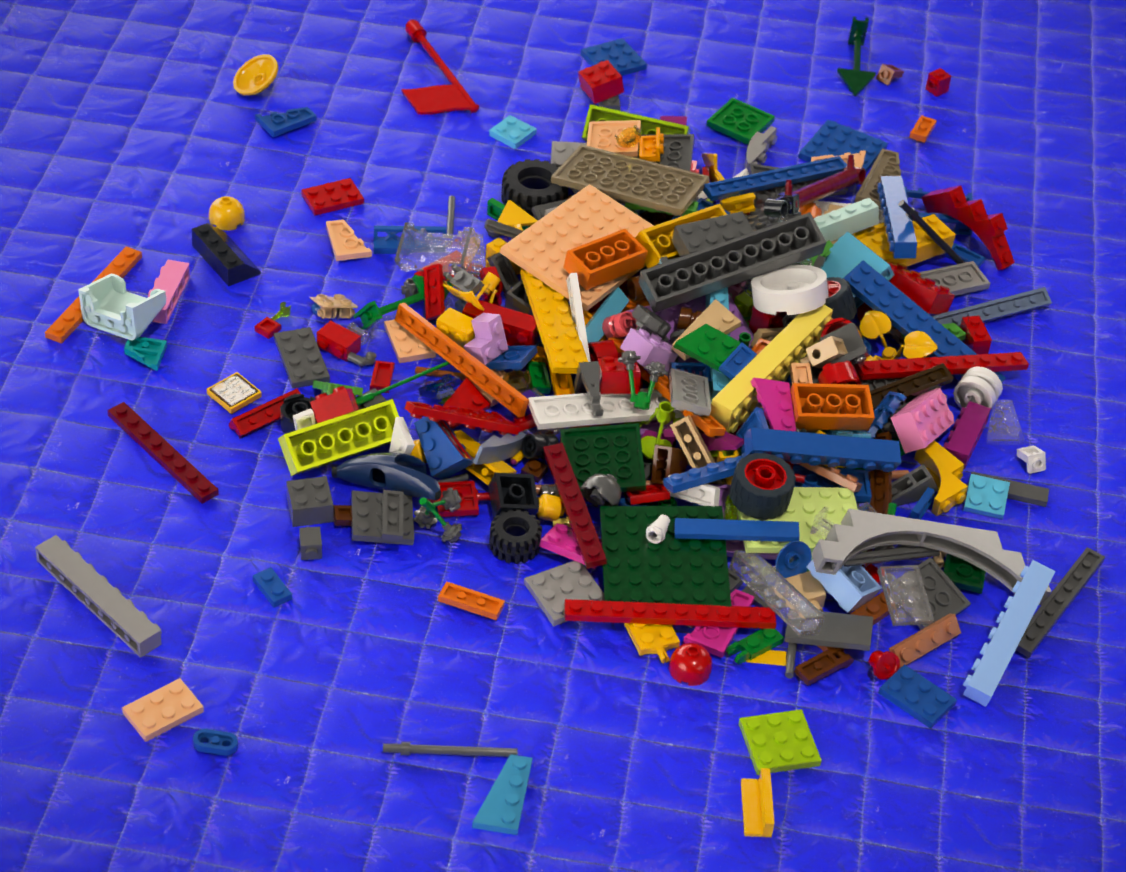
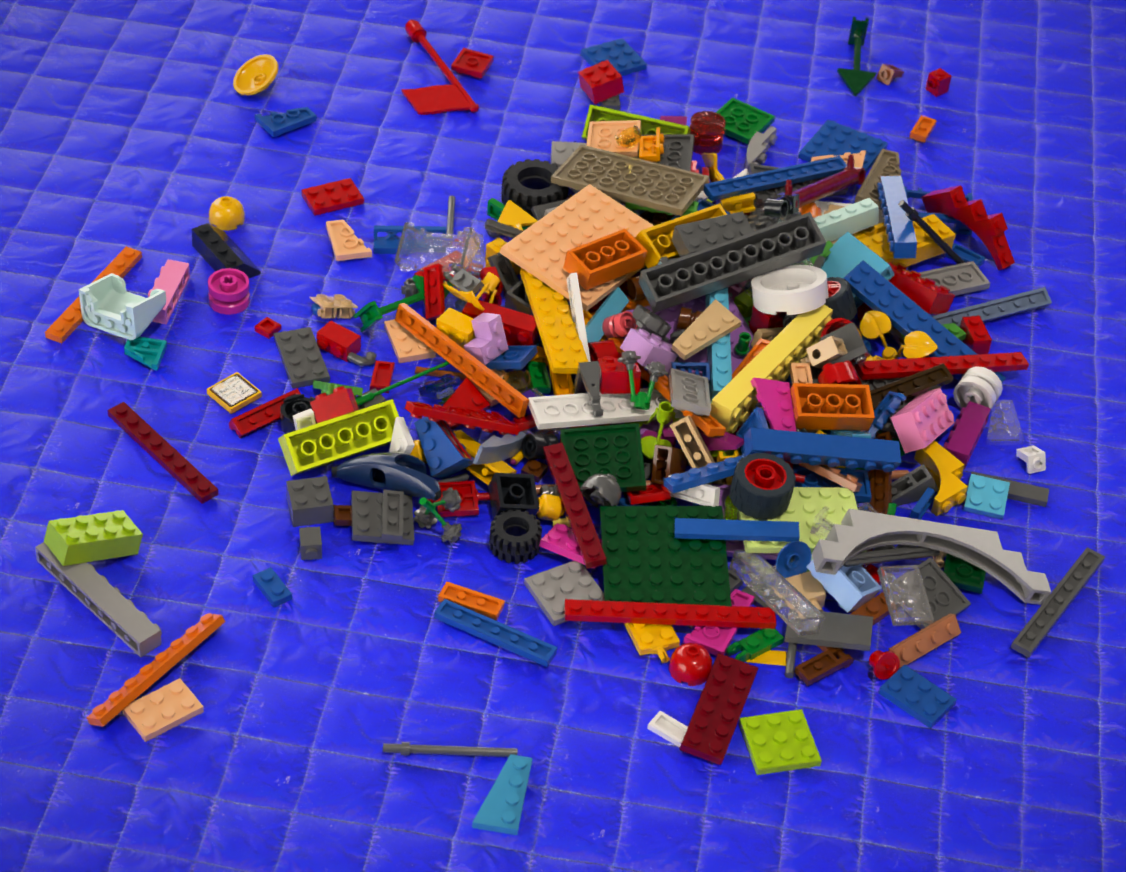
(93, 537): none -> lime brick
(157, 668): none -> orange plate
(215, 742): blue plate -> none
(228, 291): none -> dark pink wheel
(283, 311): clear neon green hand -> none
(365, 334): clear bush -> none
(472, 63): none -> red plate
(495, 632): none -> blue plate
(512, 132): medium azure plate -> none
(657, 530): white cone -> none
(668, 728): none -> white tile
(707, 346): green wing -> none
(708, 132): none -> clear red wheel
(719, 709): none -> dark red plate
(737, 361): blue plate -> none
(758, 805): yellow panel -> none
(1008, 634): light blue brick -> none

